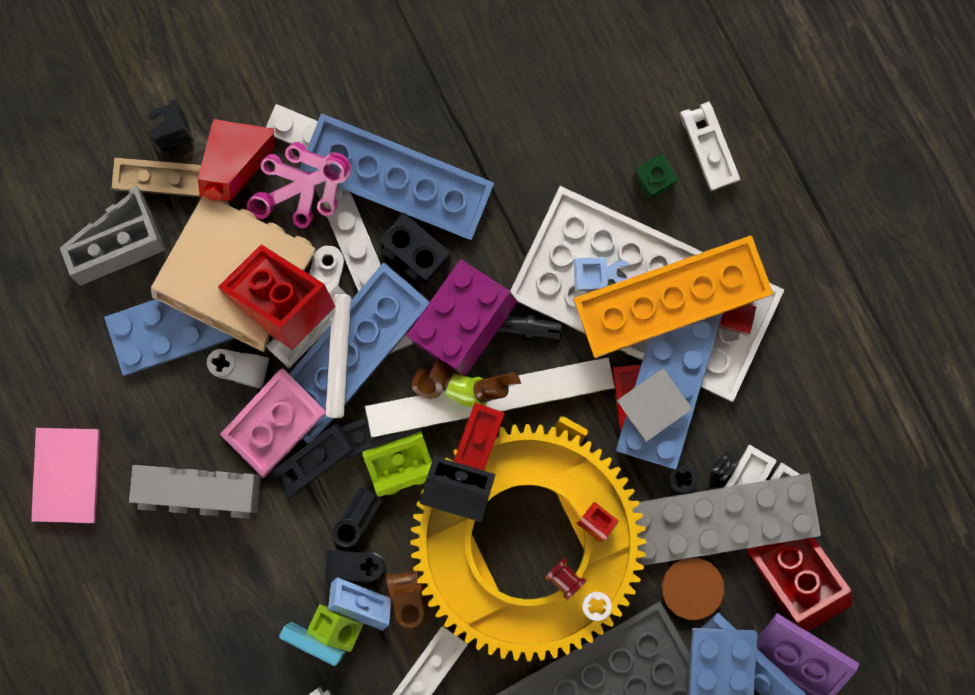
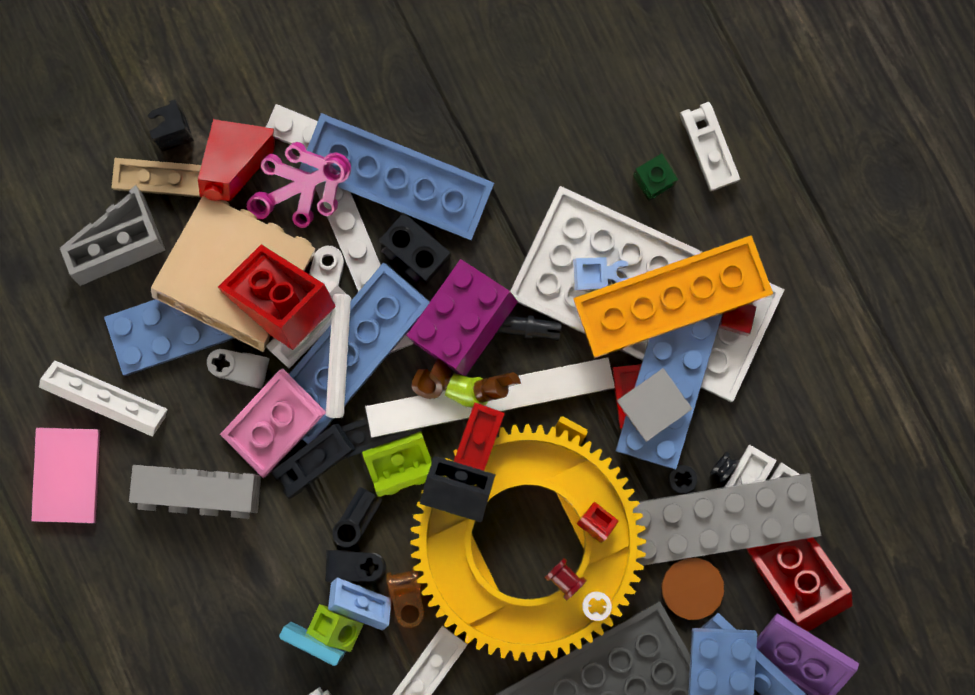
(103, 398): none -> white plate

